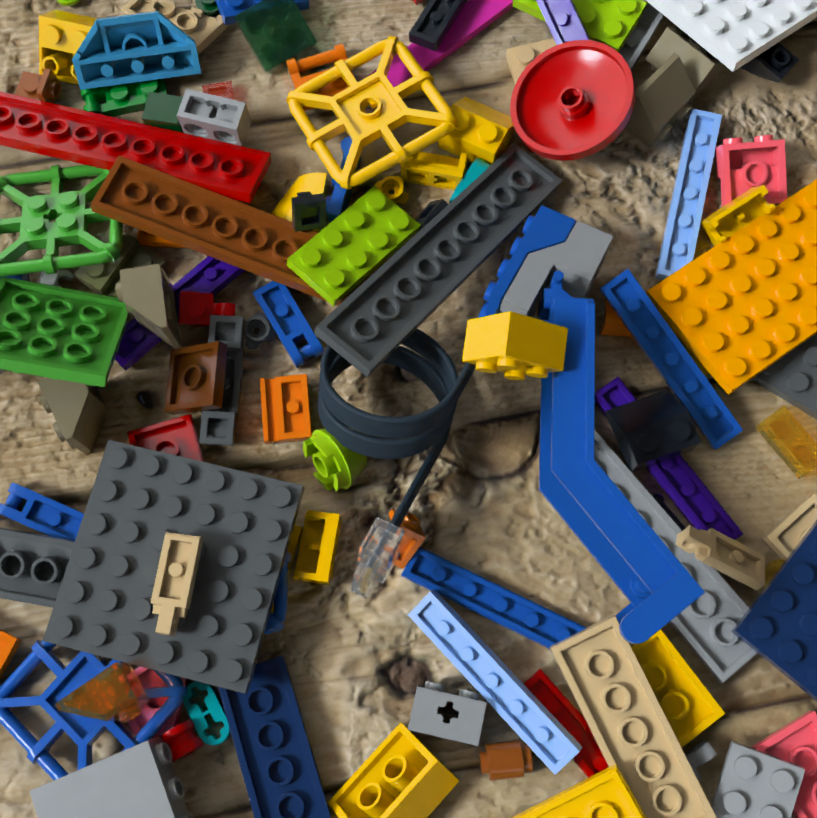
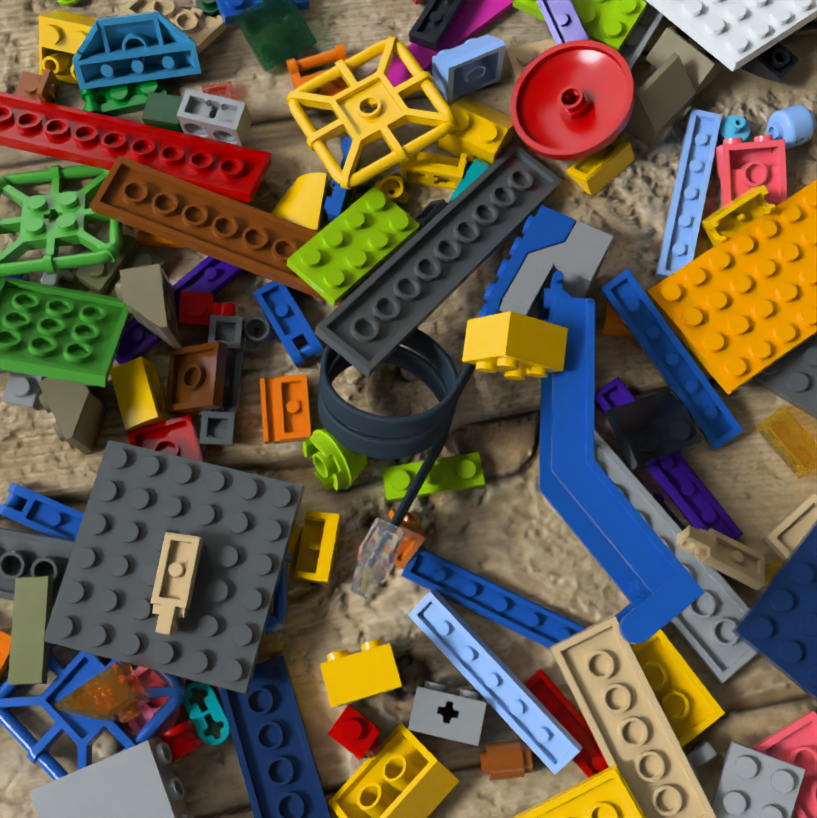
(23, 390): none -> light grey plate
(29, 623): none -> olive tile
(139, 393): none -> yellow hinge
(308, 211): black tile -> none
(356, 733): none -> red bracket
(361, 673): none -> yellow brick
(446, 476): none -> lime plate
(468, 66): none -> light blue slope
(601, 167): none -> yellow slope
(733, 127): none -> medium azure tile
(793, 124): none -> light blue head

